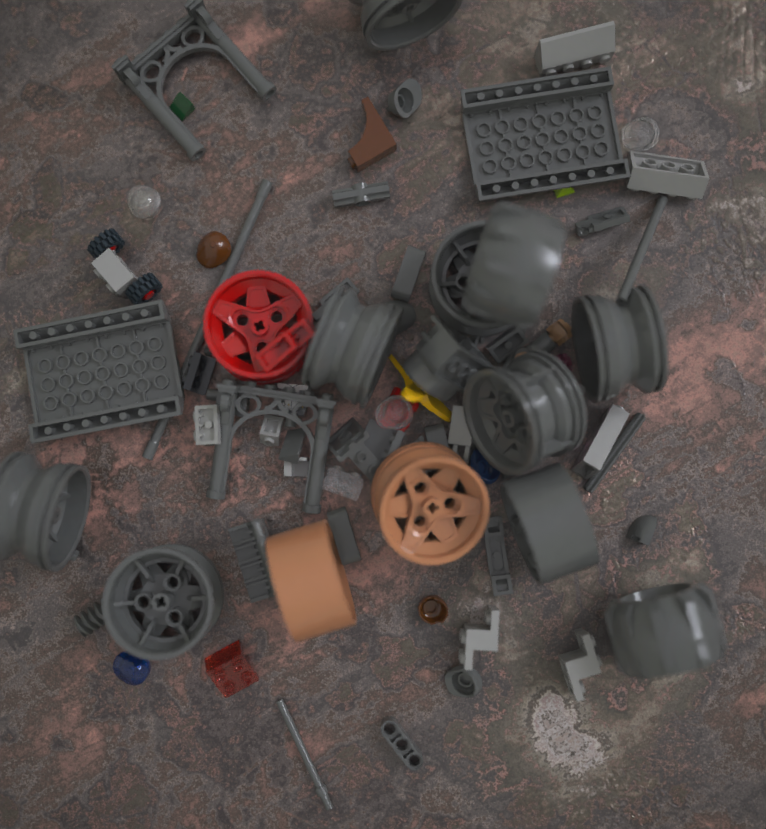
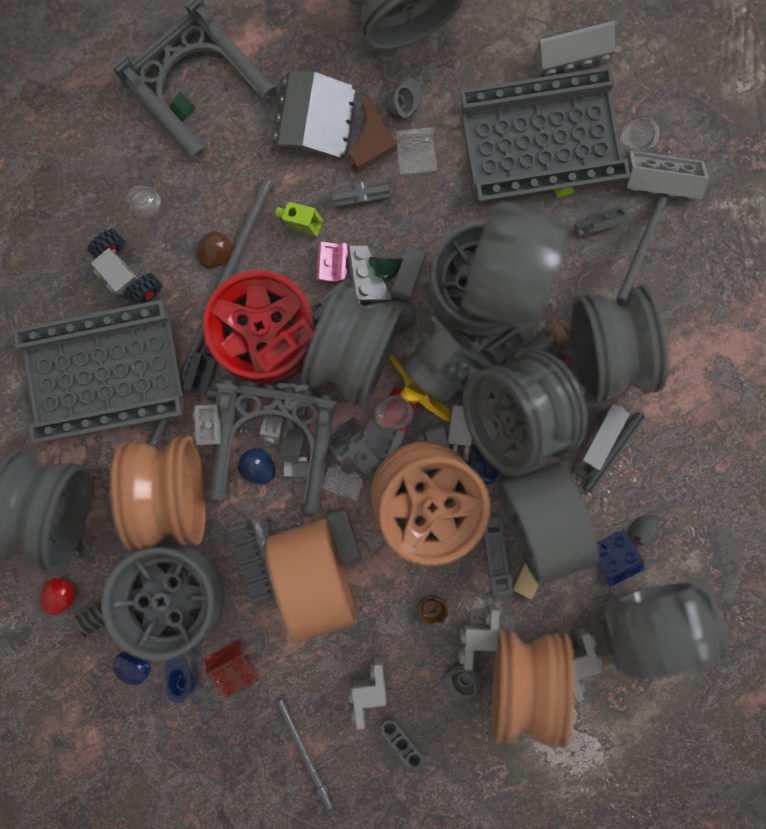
(57, 595): none -> red hat
(158, 493): none -> nougat wheel
(179, 679): none -> clear blue piece
(256, 466): none -> dark blue hat
(300, 218): none -> lime torso
(314, 114): none -> hinge
(332, 262): none -> bright pink bracket
(363, 278): none -> light grey wing
(367, 693): none -> light grey bracket
(385, 266): none -> clear green brick
(416, 151): none -> clear bracket
(525, 583): none -> tan slope
(533, 689): none -> nougat wheel
(619, 558): none -> clear blue bracket

